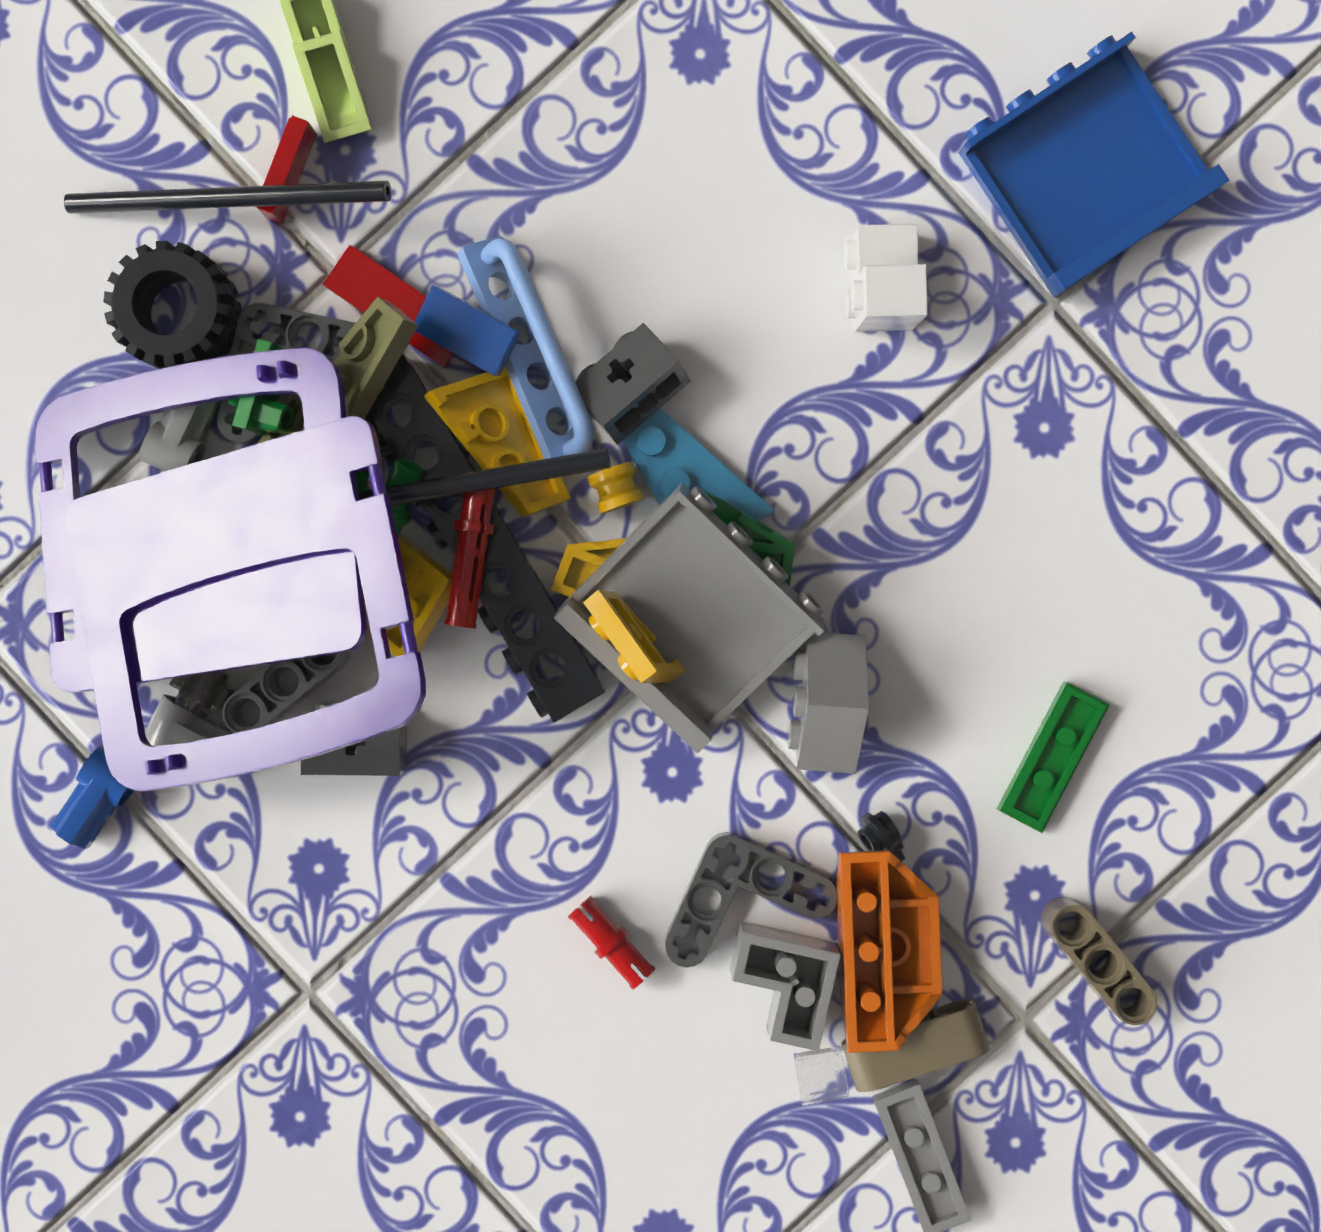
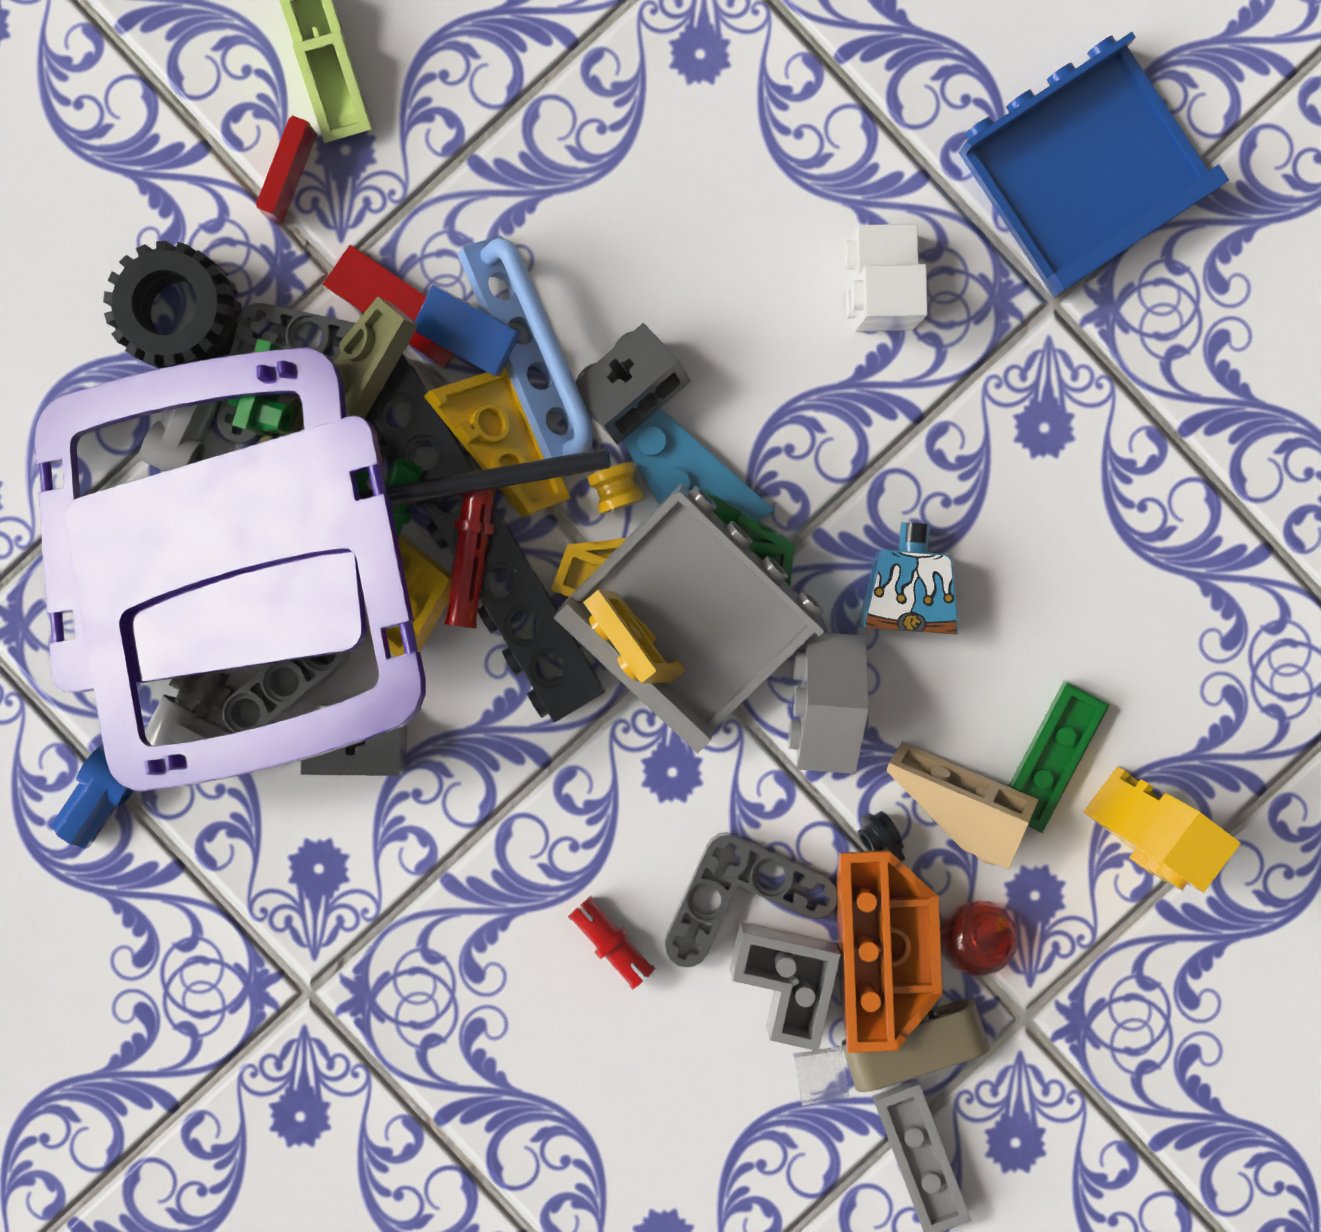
(229, 197): black piece -> none
(911, 587): none -> torso
(969, 807): none -> tan slope
(979, 938): none -> clear red hair
(1116, 974): dark tan beam -> none
(1163, 832): none -> yellow wedge

